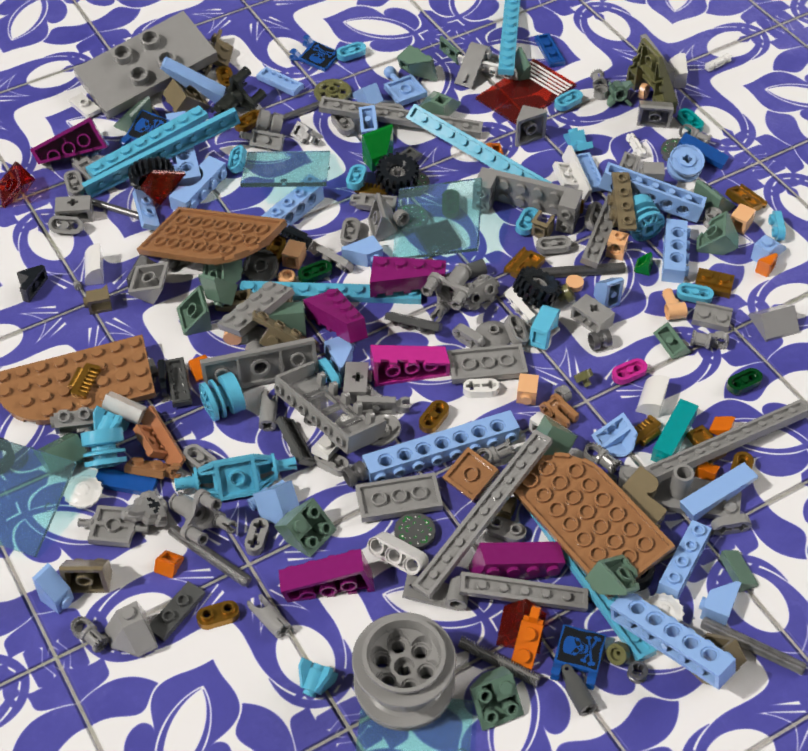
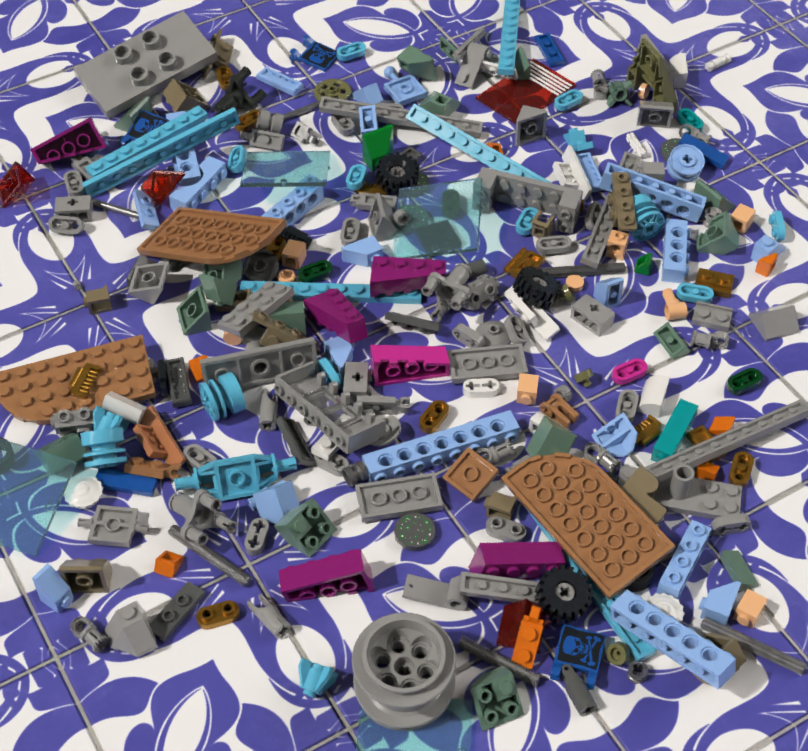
(31, 281): black slope -> none
(84, 106): white plate -> none
(94, 265): white brick -> none
(140, 170): black gear -> none
(147, 509): light grey rock -> none
(187, 76): light blue slope -> none
(341, 263): light grey hinge -> none
(407, 553): white beam -> none
(476, 37): none -> light grey axle
(482, 514): light grey plate -> none
(541, 328): medium azure slope -> none
(560, 607): none -> black bush
(600, 339): flat silver wheel -> none
(613, 576): sand green slope -> none
(625, 406): none -> light grey plate
(715, 492): light blue slope -> none
(745, 196): pearl gold plate -> none
(749, 608): none -> light nougat brick

